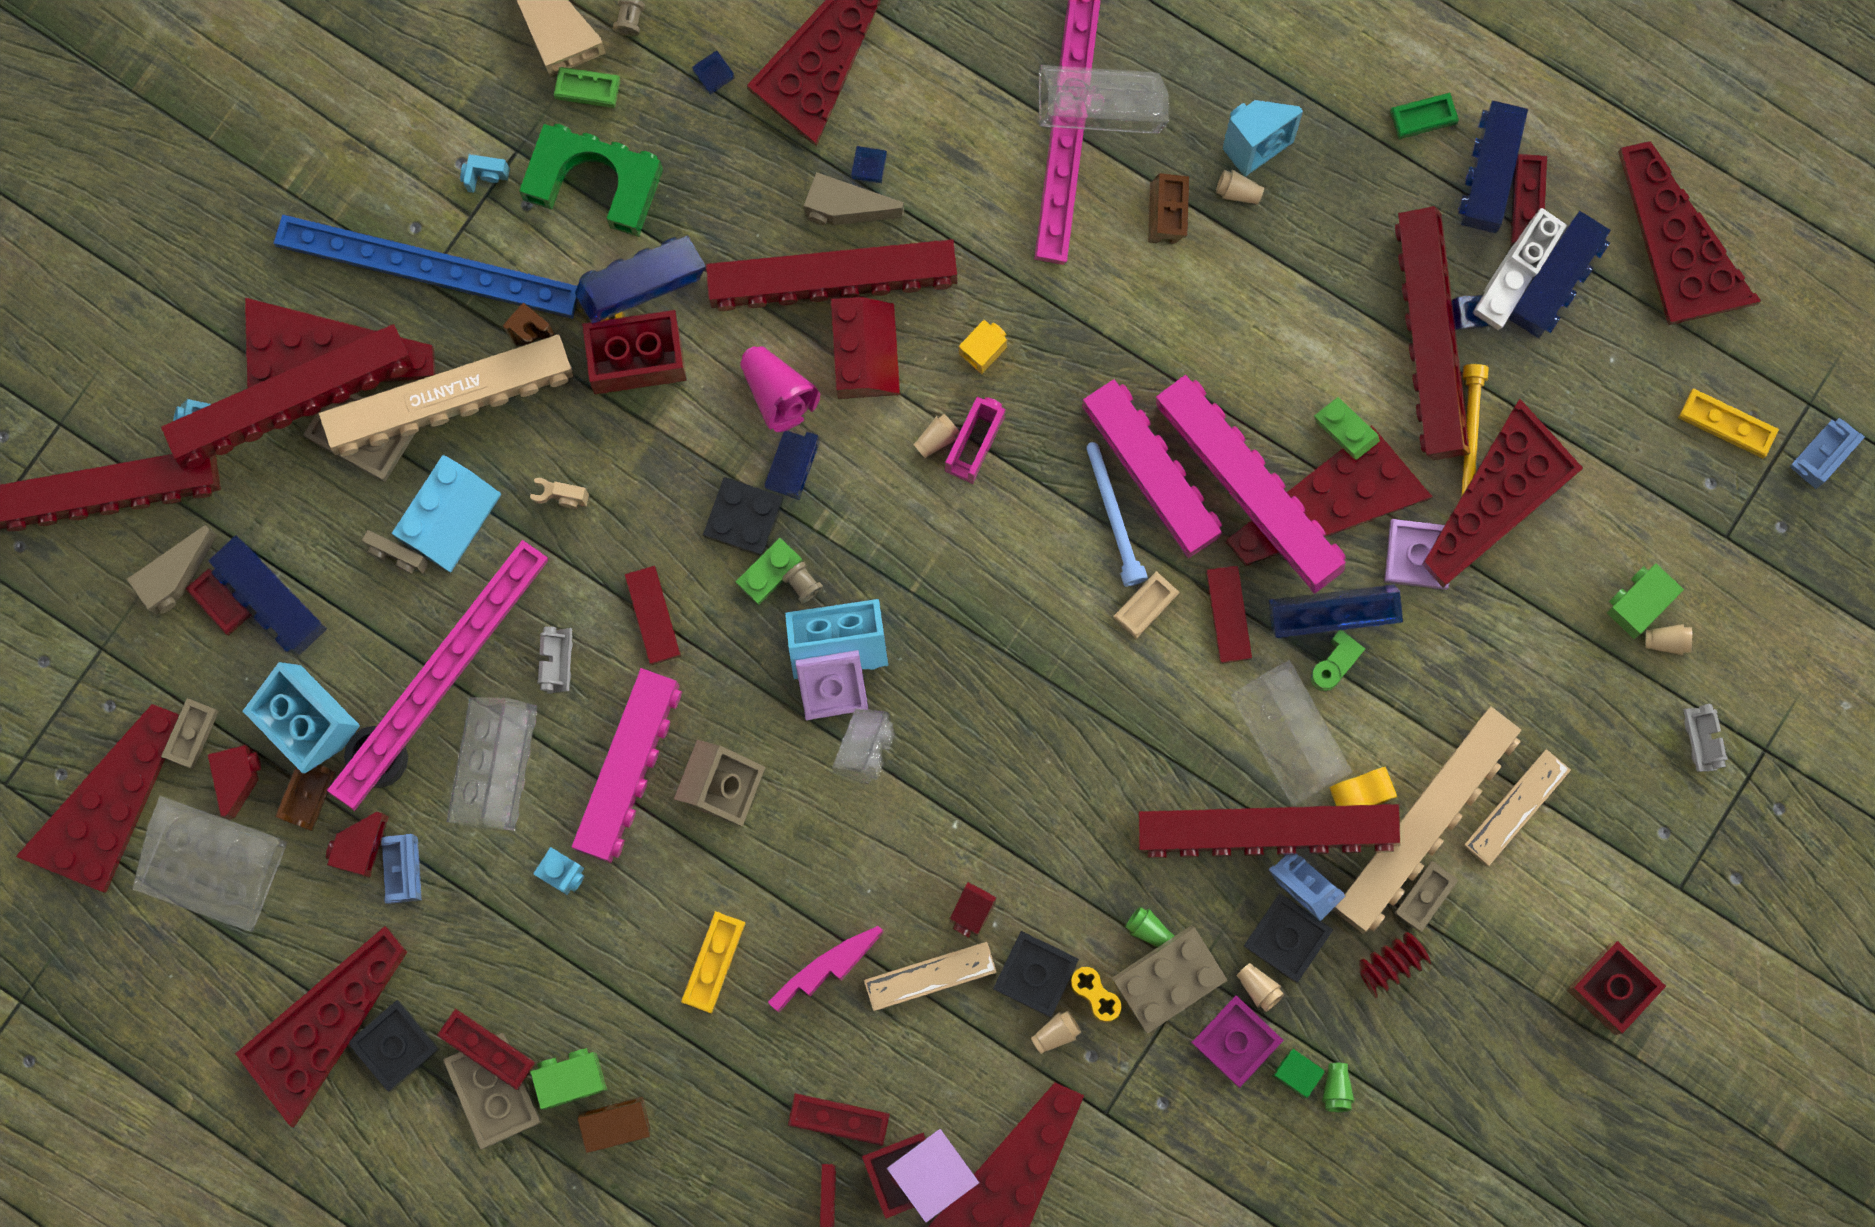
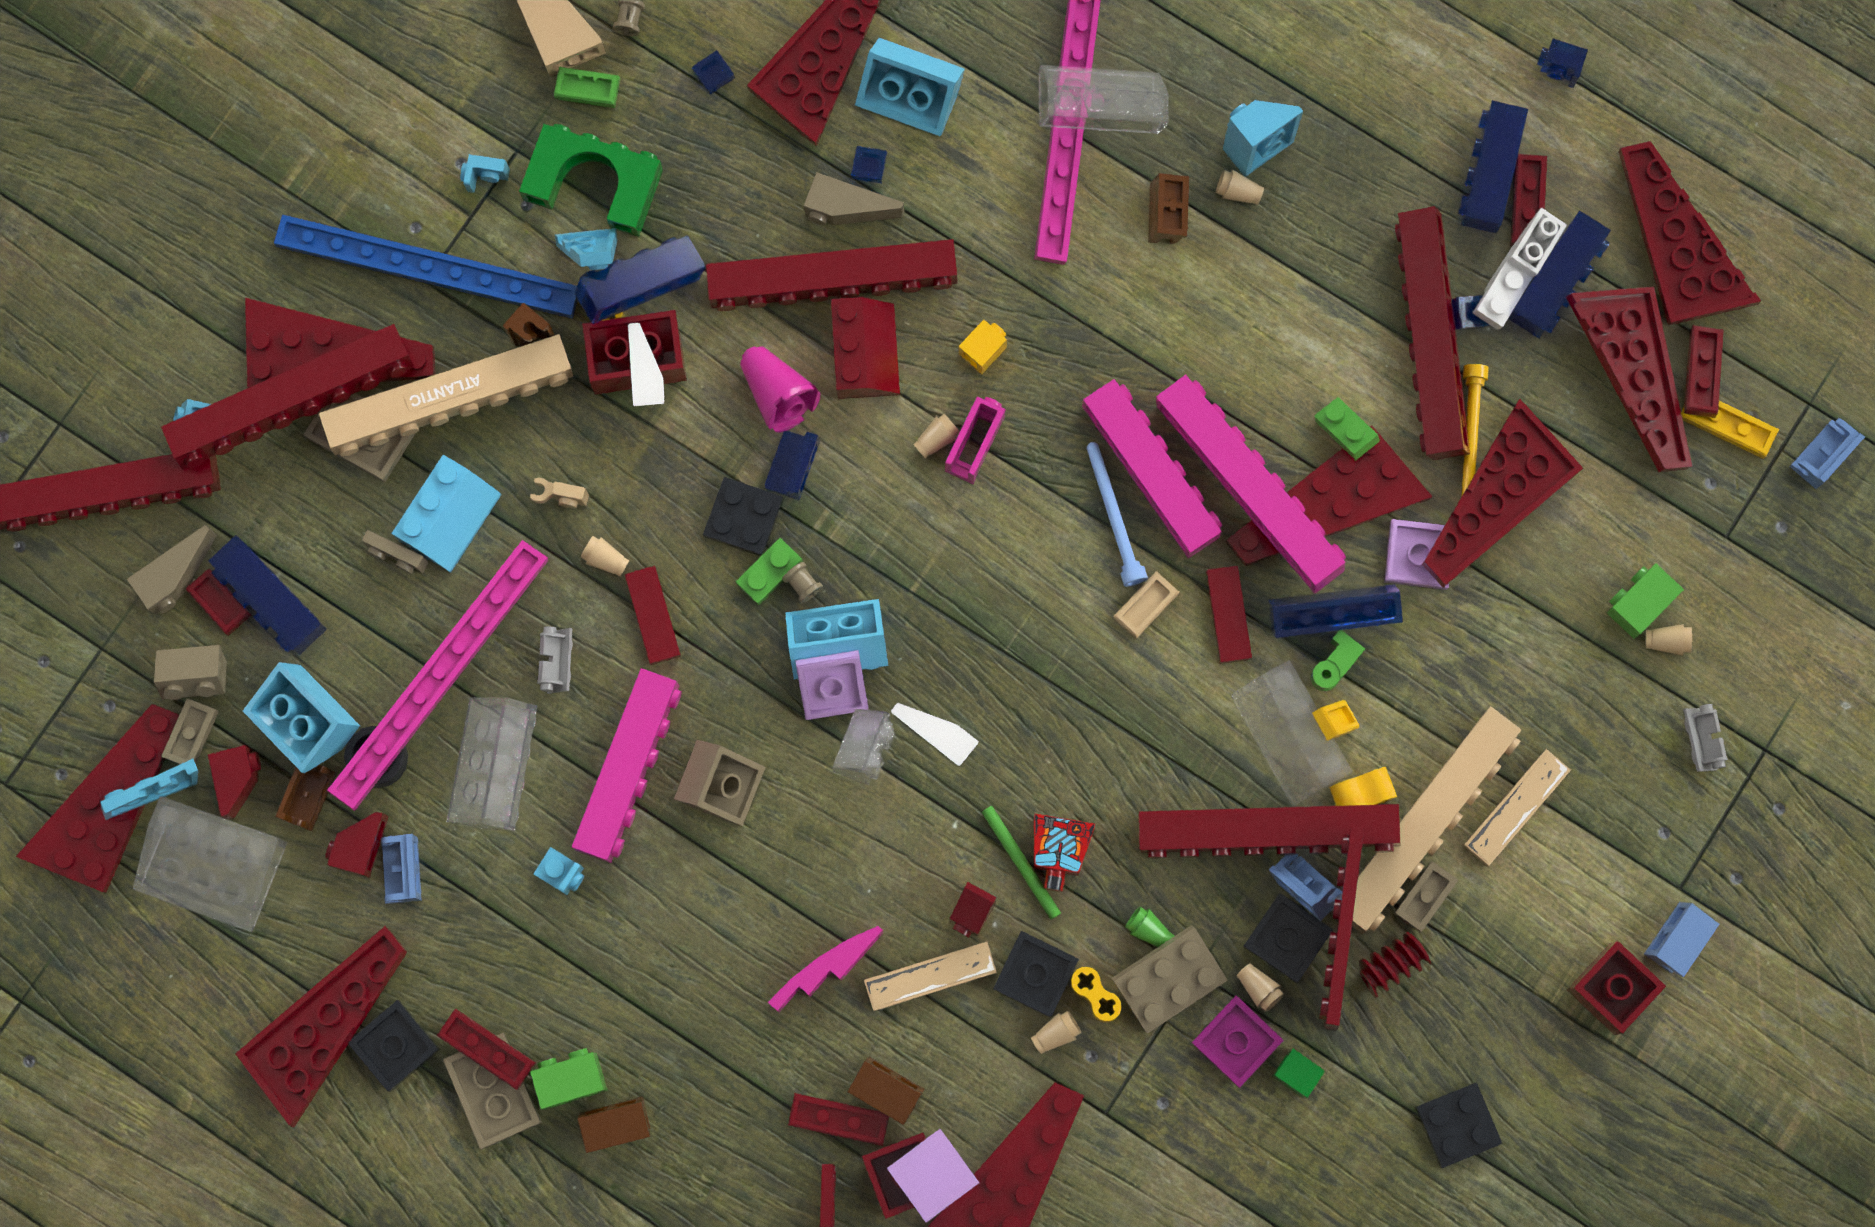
(150, 789): none -> medium azure wing
(190, 672): none -> dark tan brick
(589, 247): none -> medium azure wing
(603, 556): none -> tan cone
(645, 373): none -> white sticker
(713, 962): yellow tile -> none
(886, 1090): none -> reddish brown hinge
(909, 86): none -> medium azure slope
(942, 734): none -> white sticker
(1021, 862): none -> bright green bar
(1060, 848): none -> torso
(1335, 719): none -> yellow tile
(1338, 1089): bright green cone -> none
(1340, 940): none -> dark red wing
(1424, 115): green tile -> none
(1458, 1125): none -> black plate
(1562, 61): none -> clear blue brick
(1633, 350): none -> dark red wing
(1681, 938): none -> medium blue hinge
(1703, 371): none -> dark red tile

